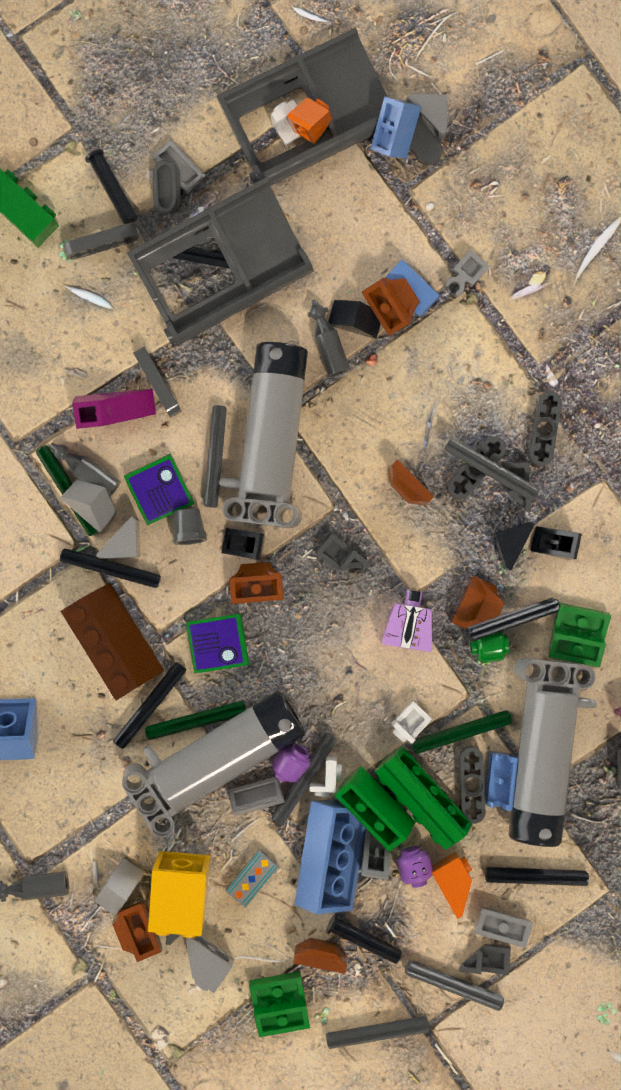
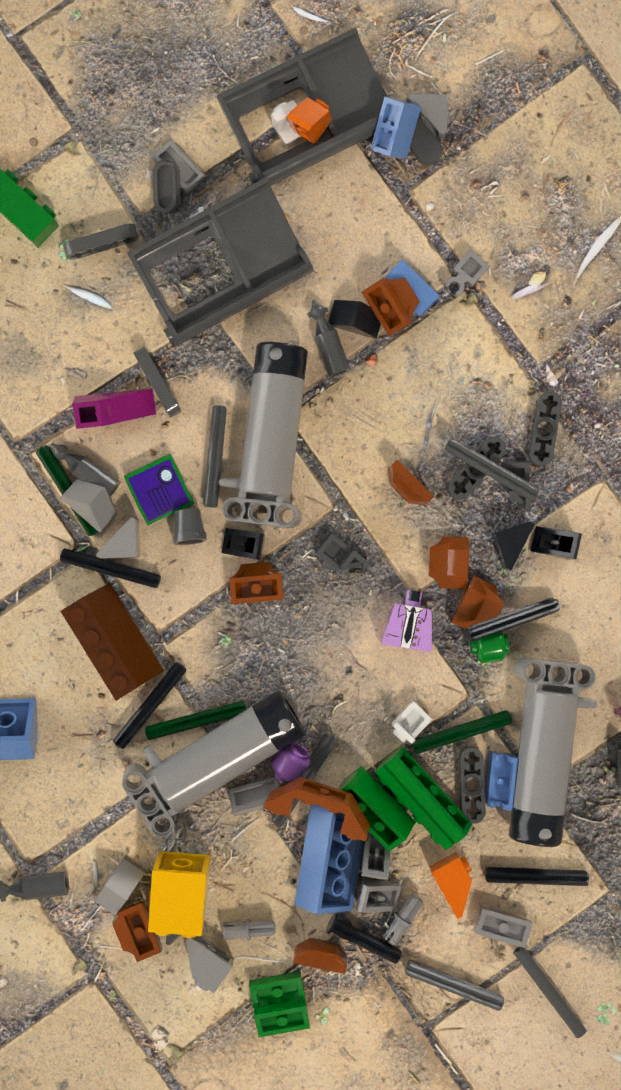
(111, 186): black axle -> none
(203, 256): black axle -> none
(217, 643): slope -> none
(248, 929): none -> light grey axle
(252, 878): light grey tile -> none
(313, 793): none -> dark orange slope
(333, 773): white bracket -> none
(377, 895): none -> light grey slope
(377, 1032): dark grey axle -> none
(403, 919): none -> light grey axle
(414, 866): medium lavender head -> none
(450, 562): none -> dark orange slope
(490, 959): dark grey slope -> none
(550, 991): none -> dark grey piece
(579, 635): green slope -> none

